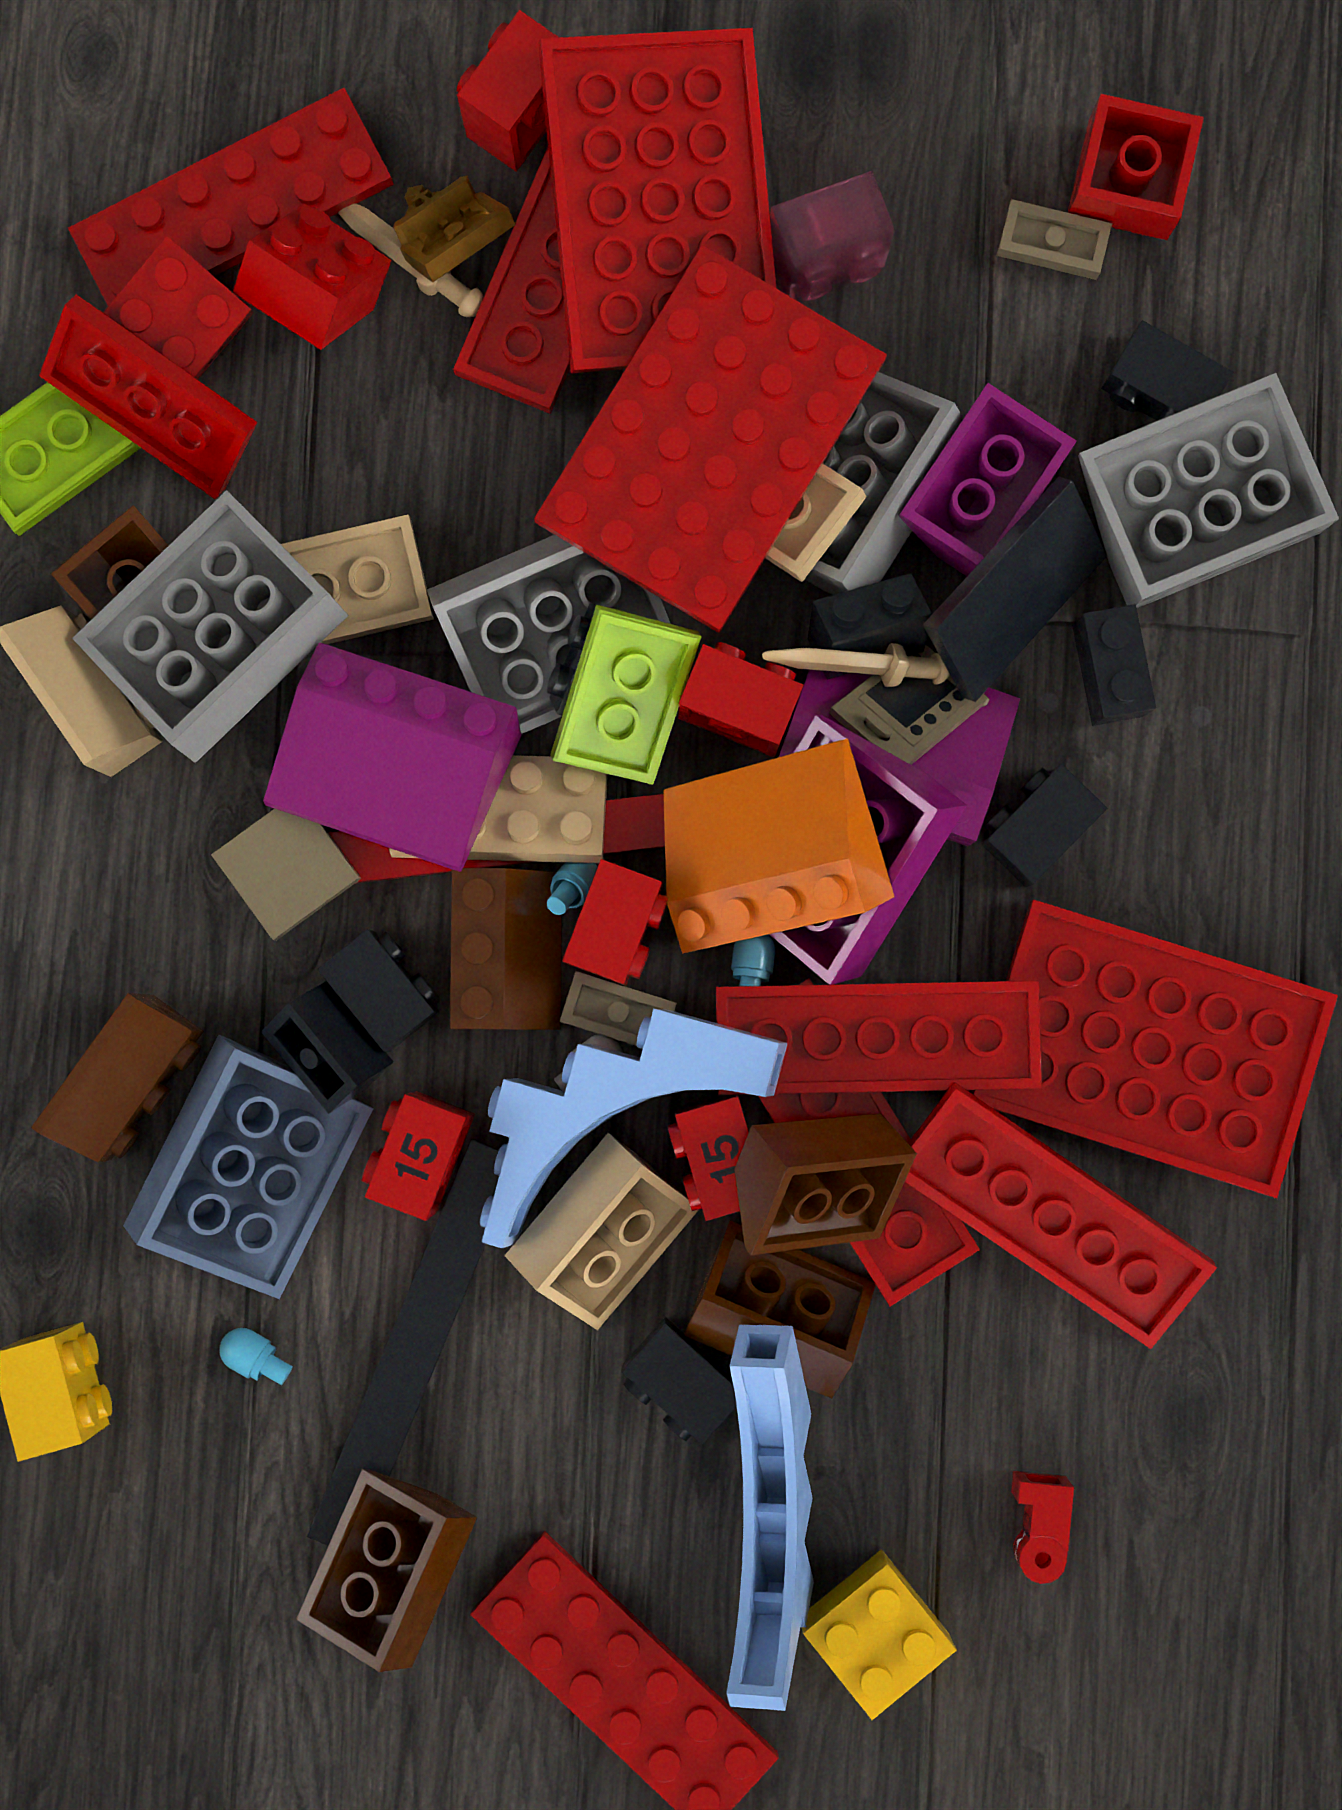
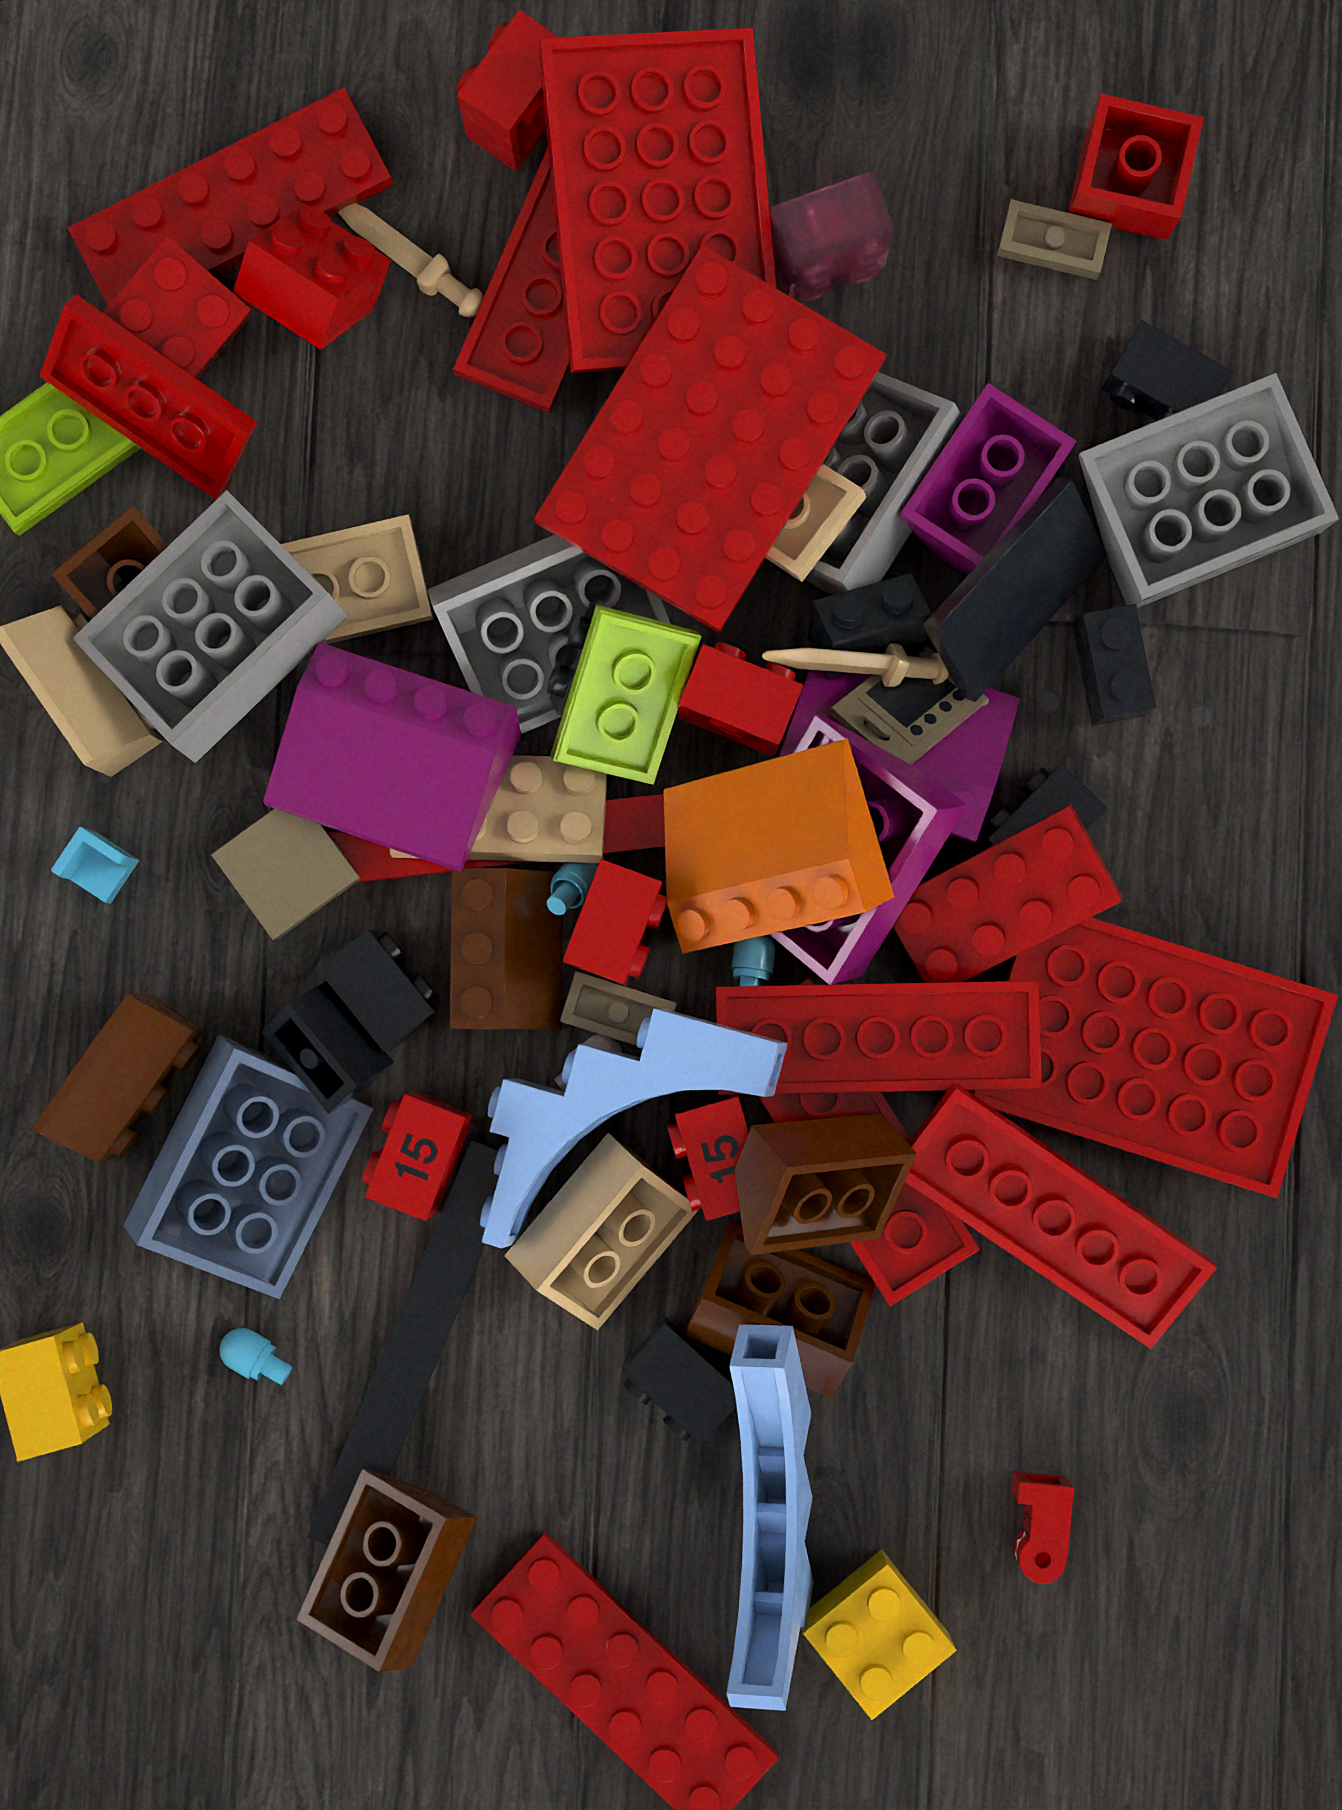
(95, 864): none -> medium azure panel
(448, 226): pearl gold slope -> none
(1006, 899): none -> red plate

